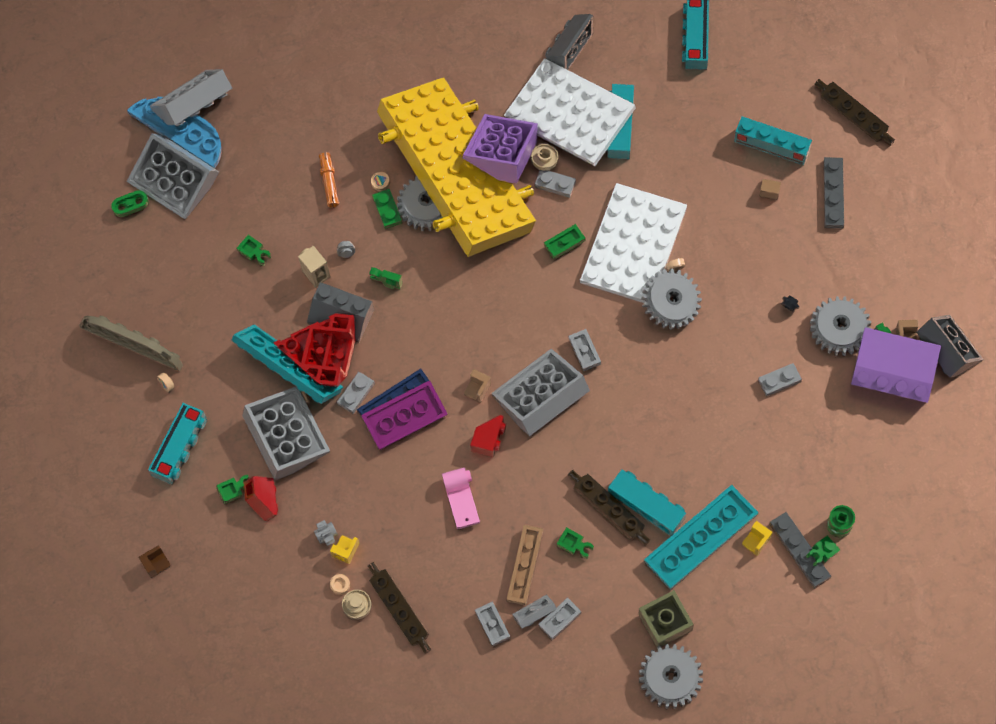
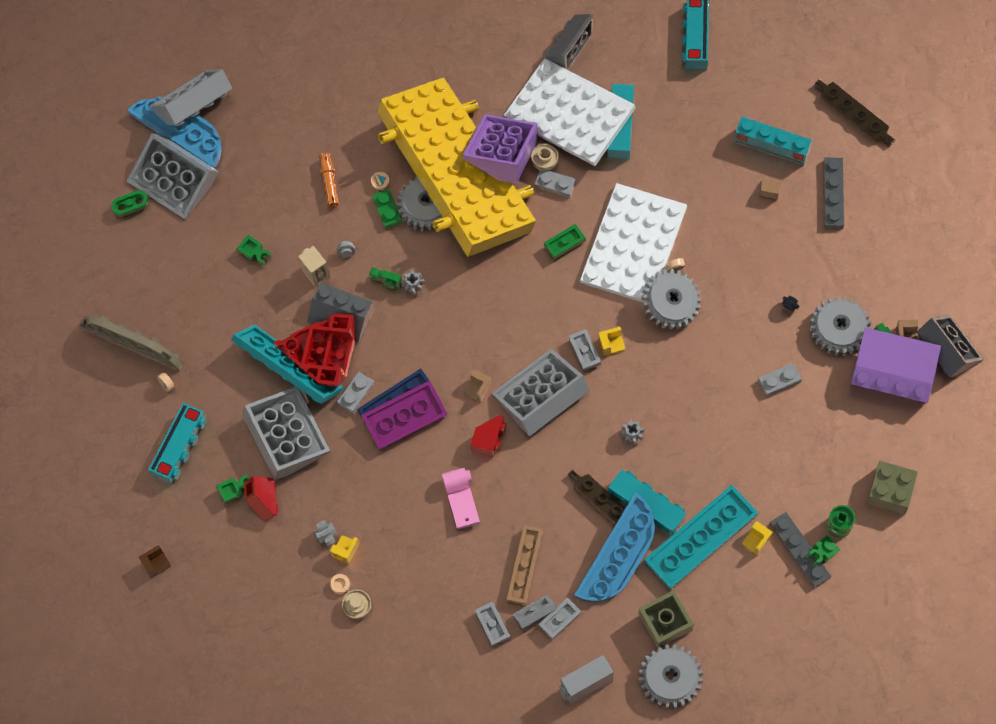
(399, 607): dark brown plate -> none
(408, 280): none -> light grey gear
(572, 542): green plate -> none
(586, 680): none -> light grey brick
(611, 341): none -> yellow panel
(620, 552): none -> dark azure plate
(634, 436): none -> light grey gear
(892, 487): none -> olive brick

